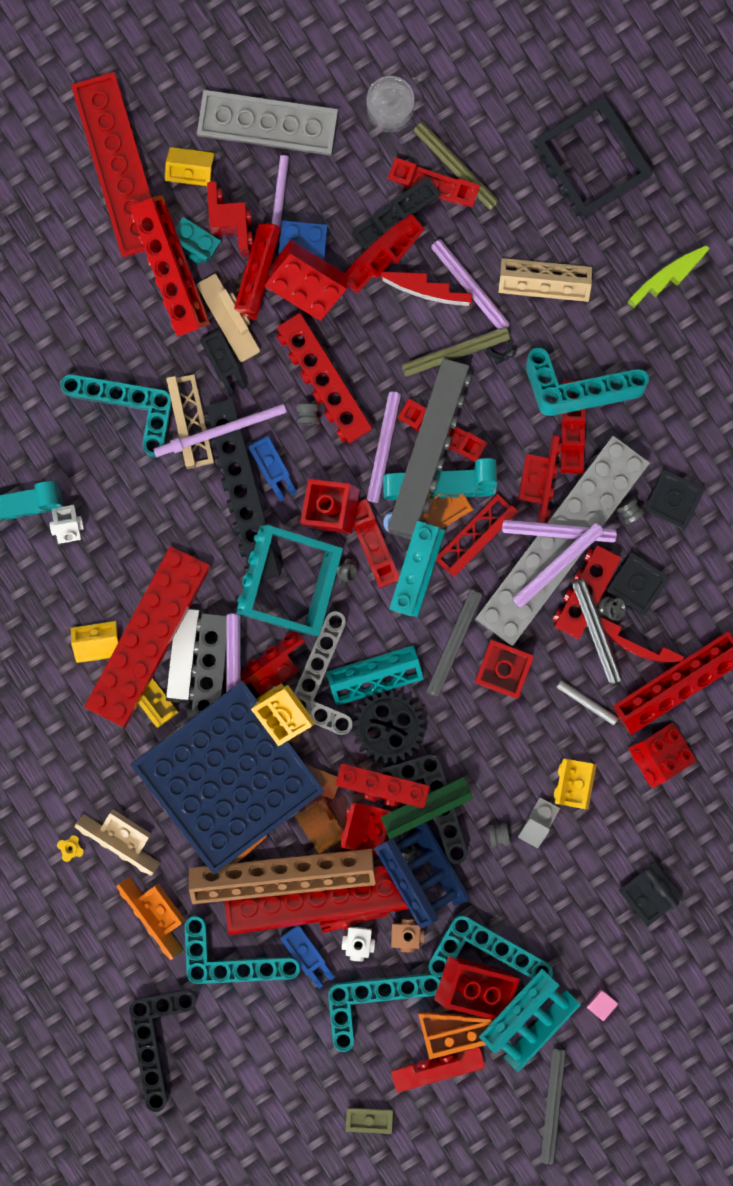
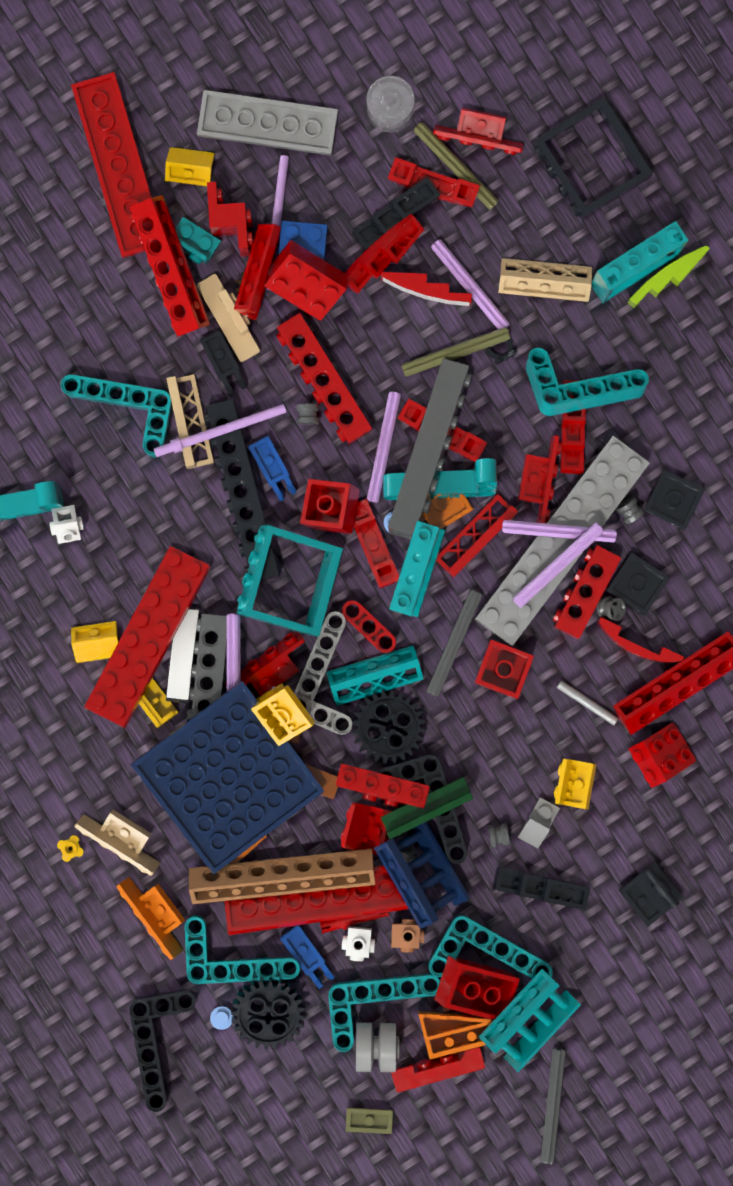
(221, 1017): none -> light blue plate
(269, 994): none -> black gear
(320, 825): clear orange brick -> none
(346, 572): dark grey plate -> none
(363, 616): none -> red beam
(381, 1047): none -> light grey wheel
(480, 129): none -> bracket
(541, 888): none -> black slope
(597, 631): axle -> none
(601, 1005): bright pink slope -> none
(639, 262): none -> teal window

